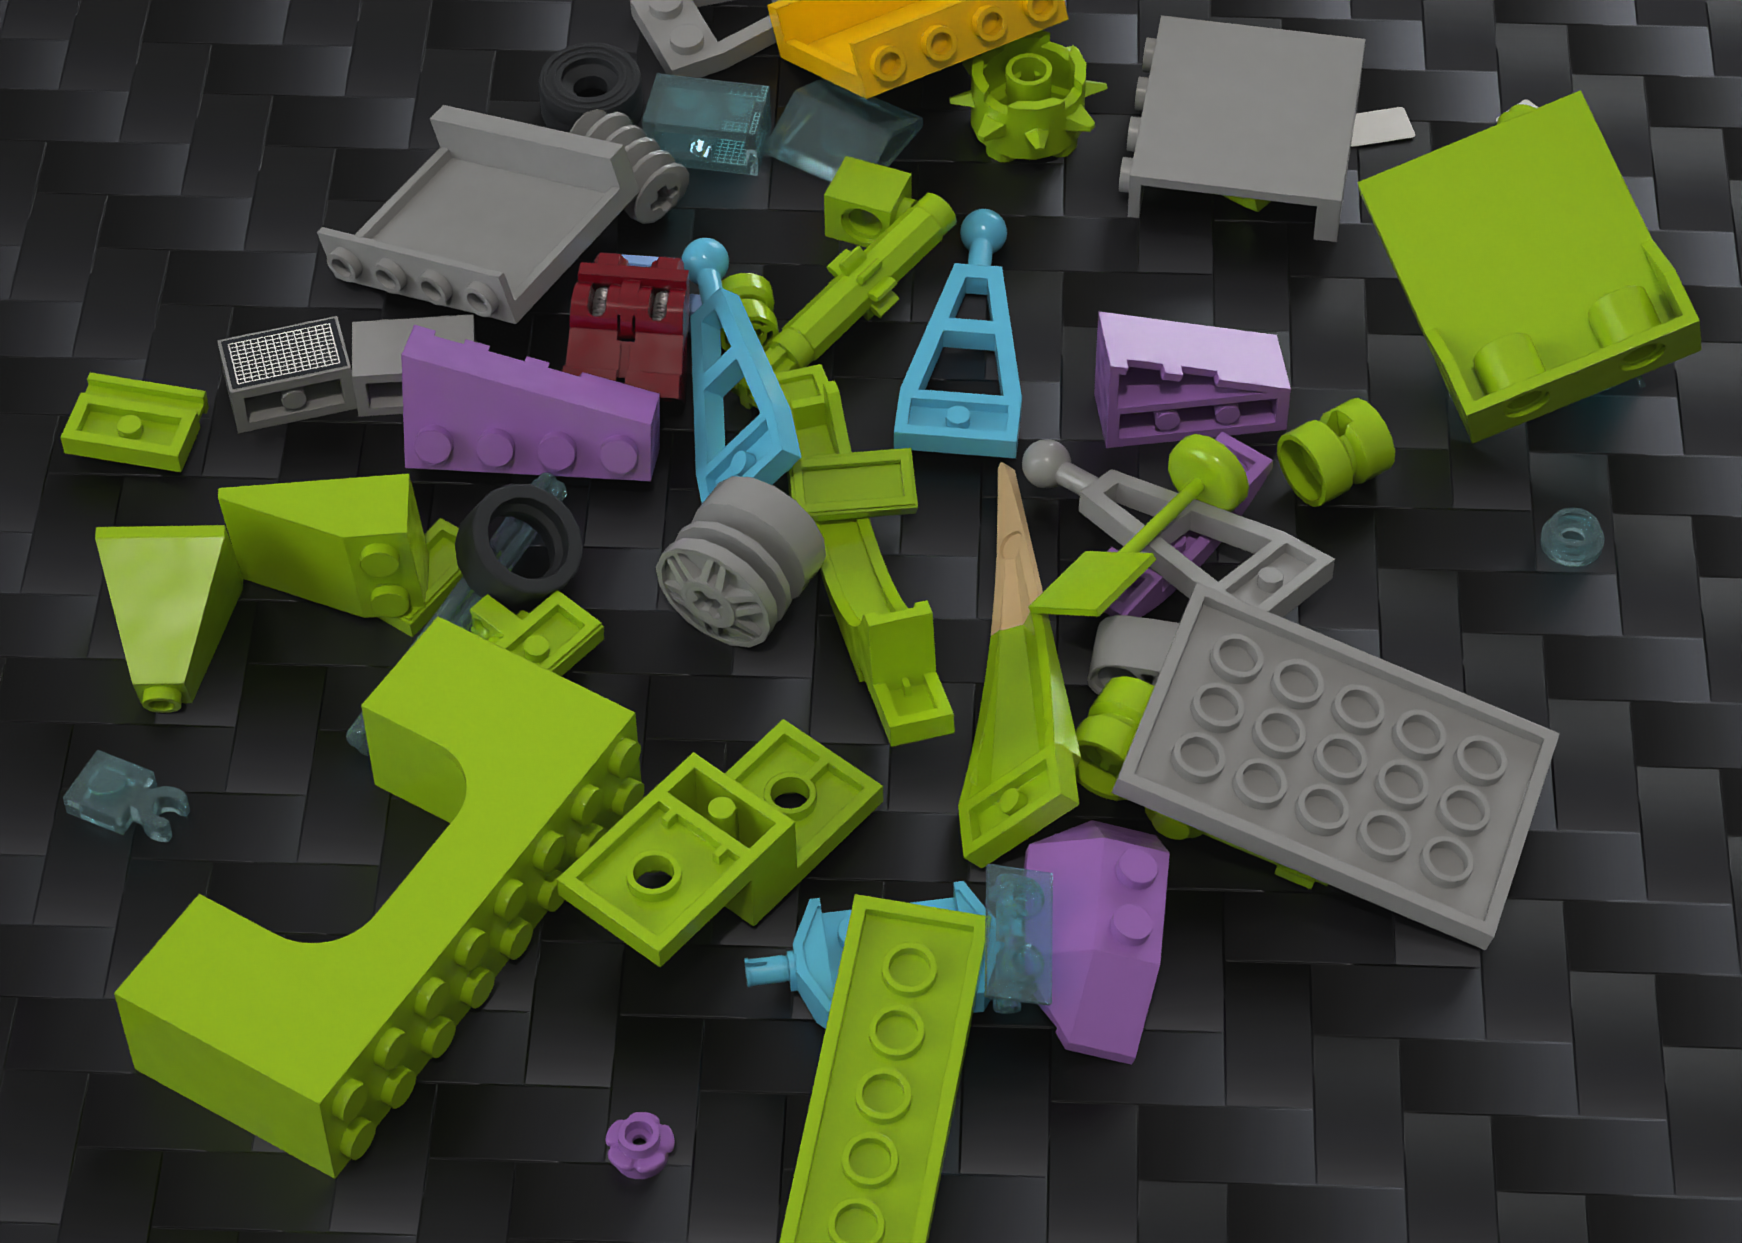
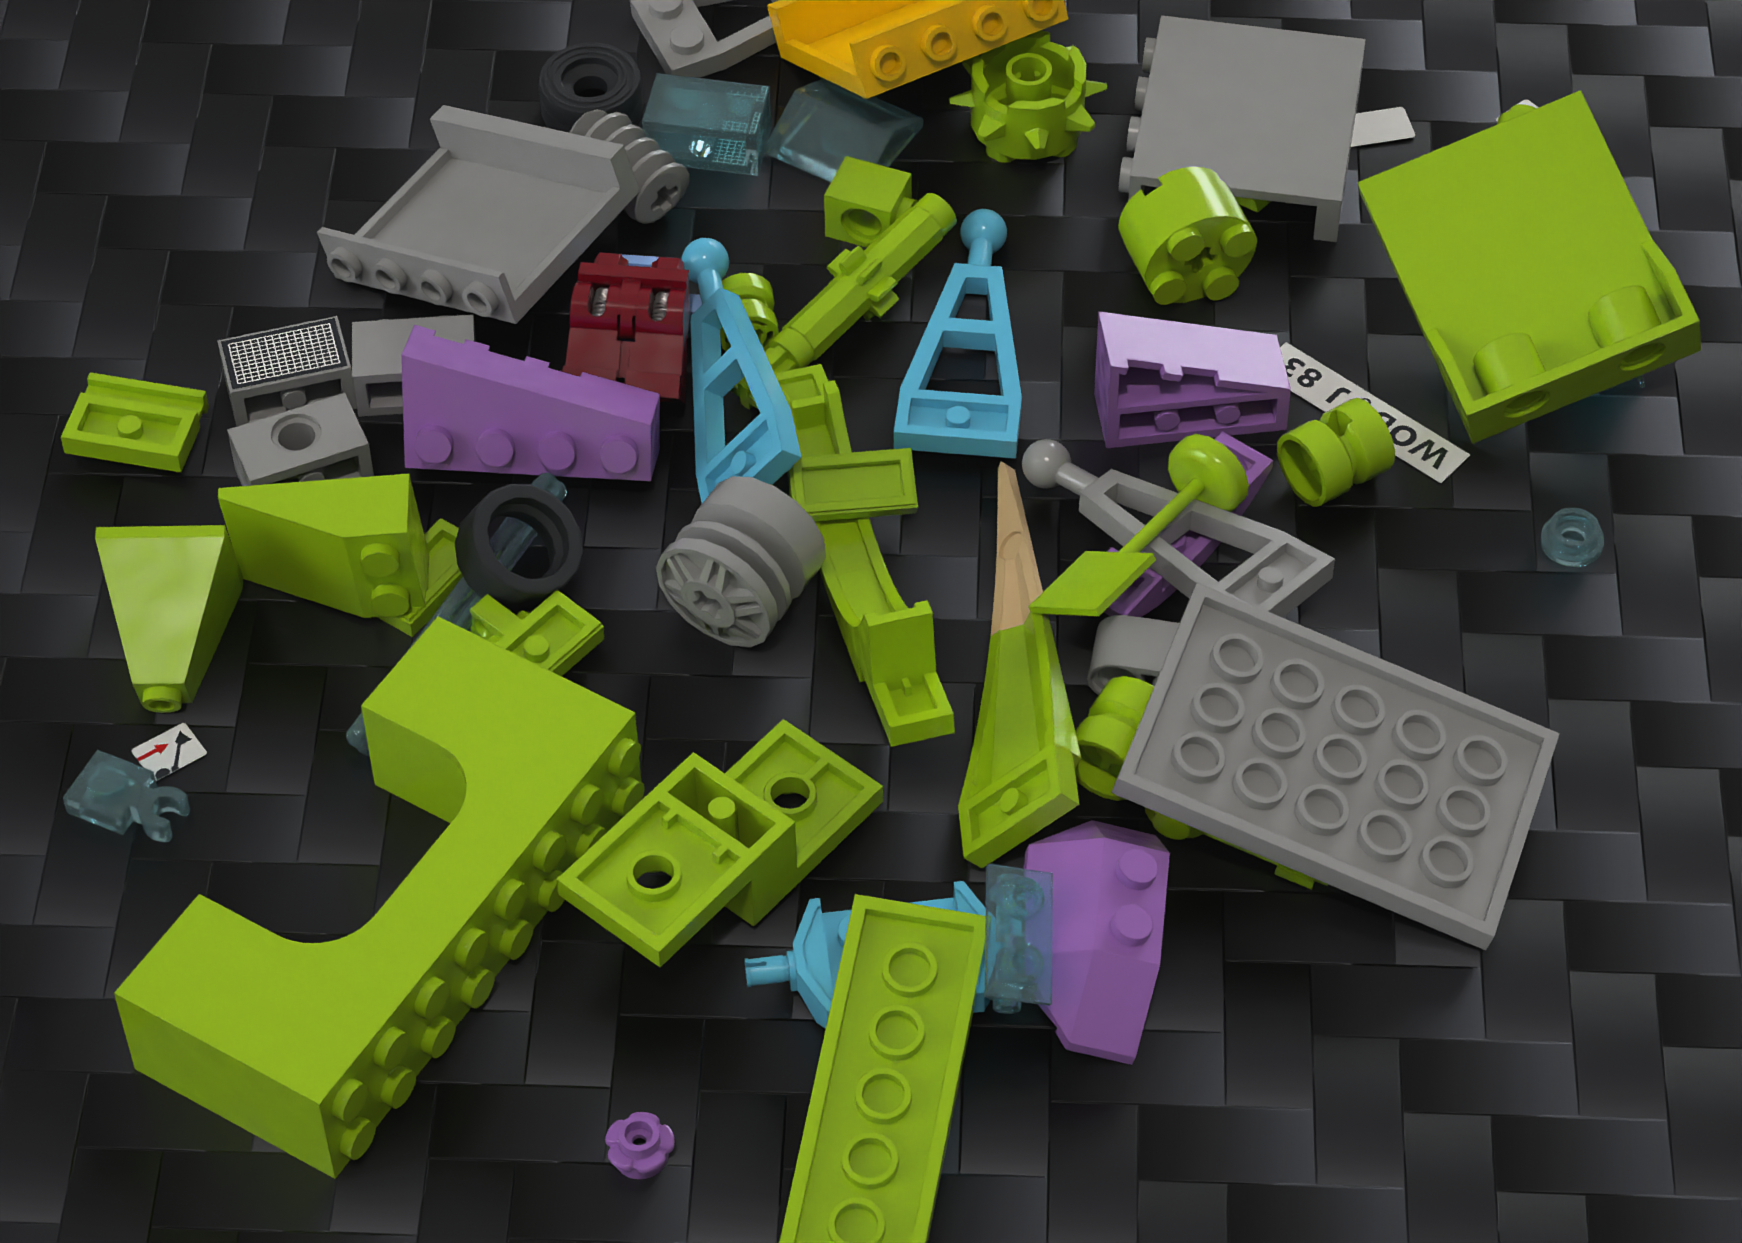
(169, 751): none -> white sticker
(302, 445): none -> light grey brick
(1188, 237): none -> lime brick
(1410, 439): none -> white sticker

